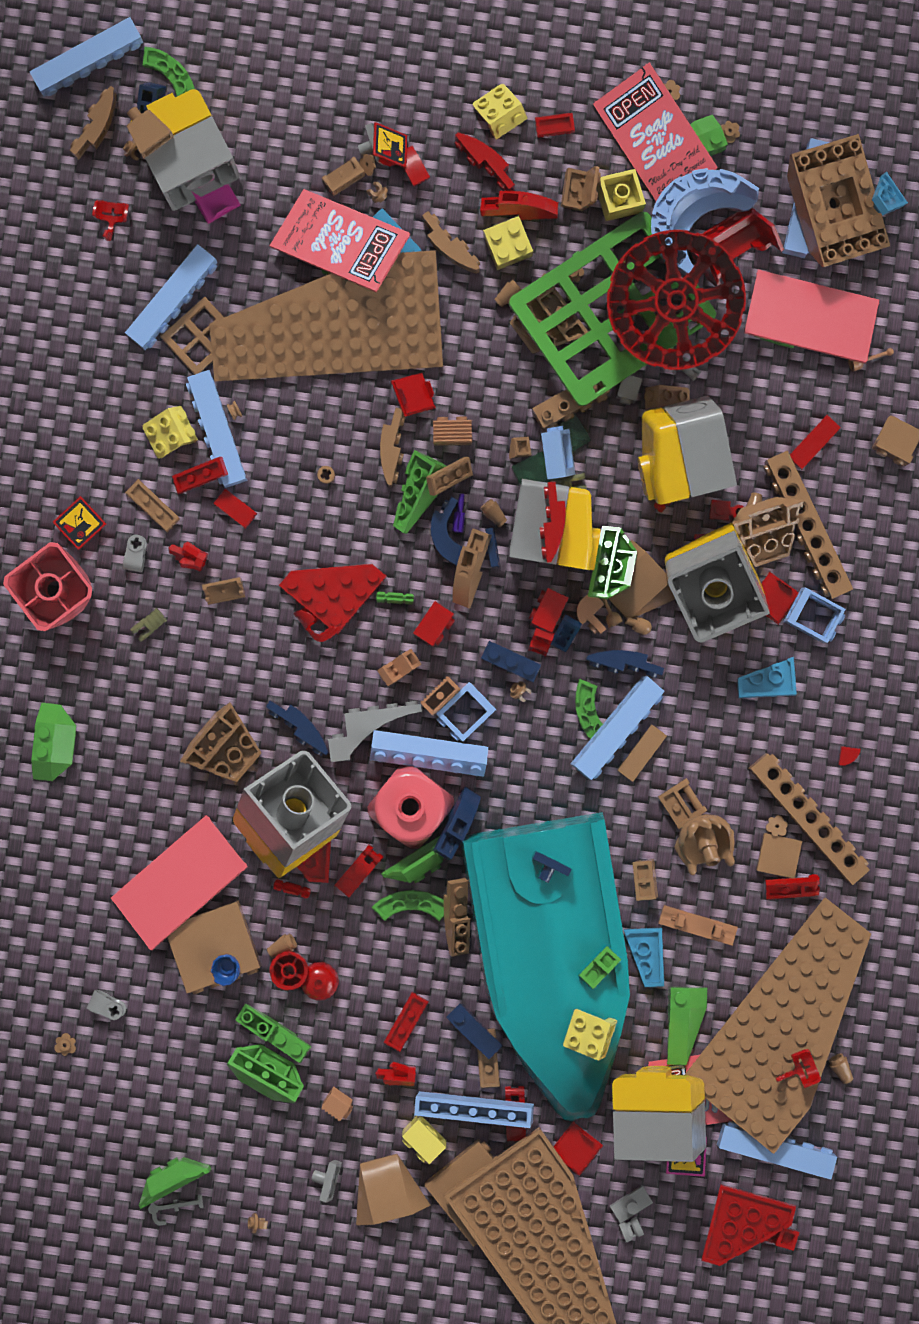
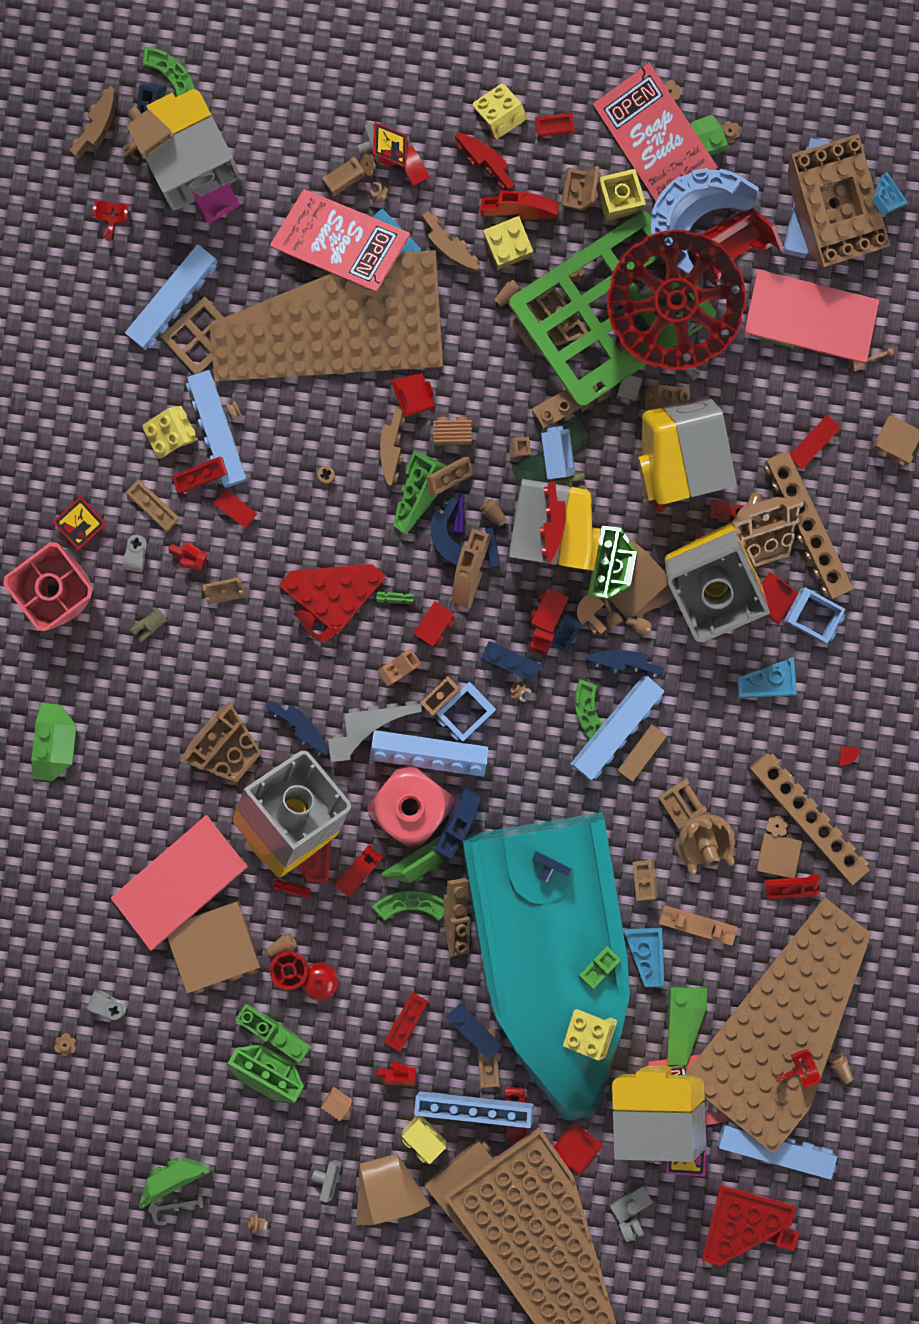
(86, 57): light blue brick -> none
(225, 969): blue hair -> none

